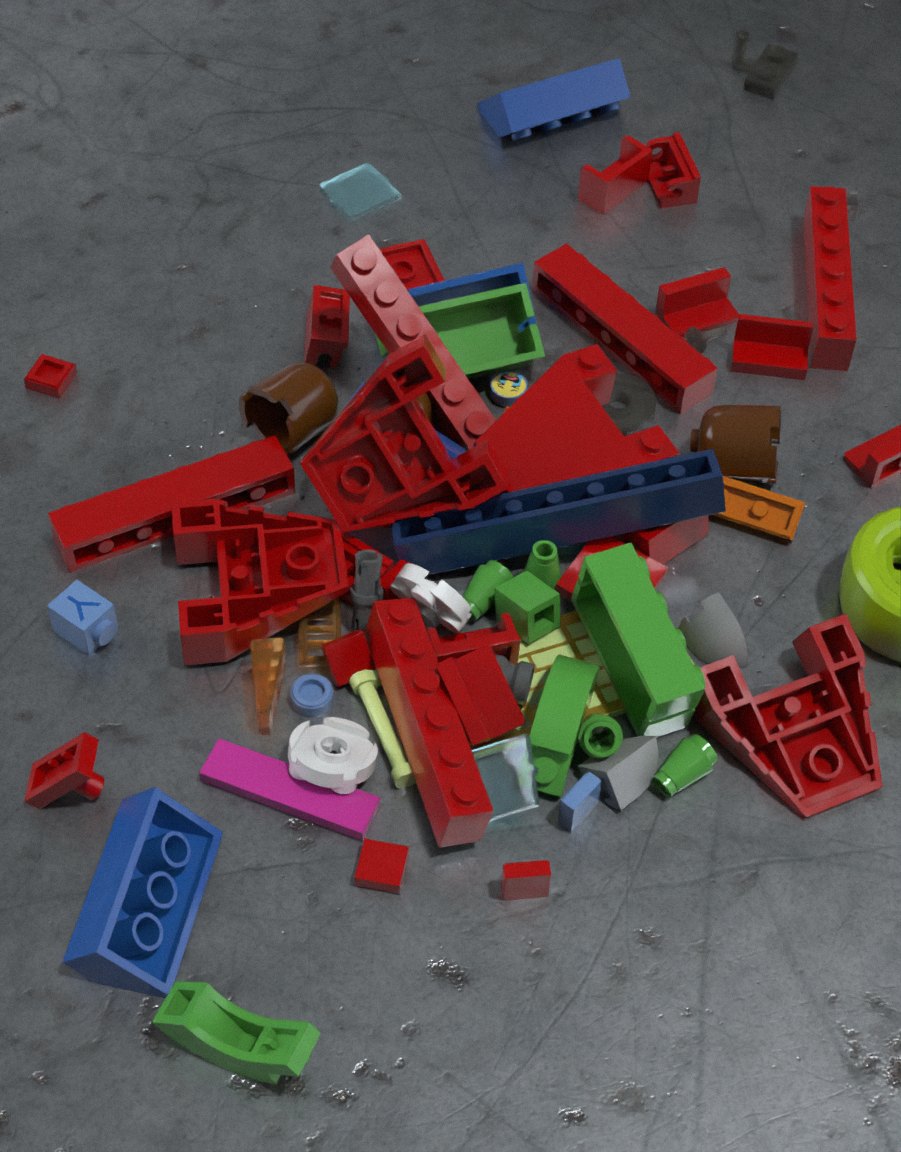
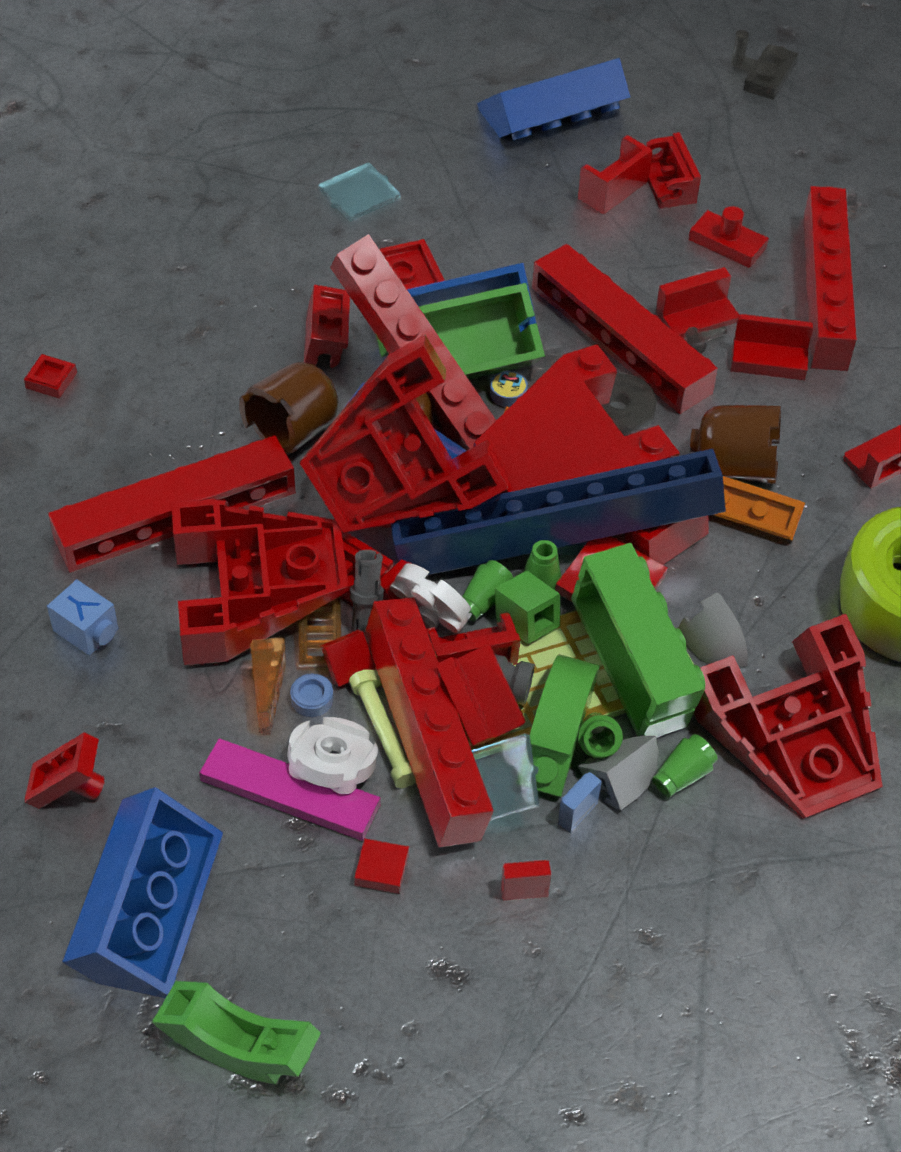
(728, 236): none -> red tile

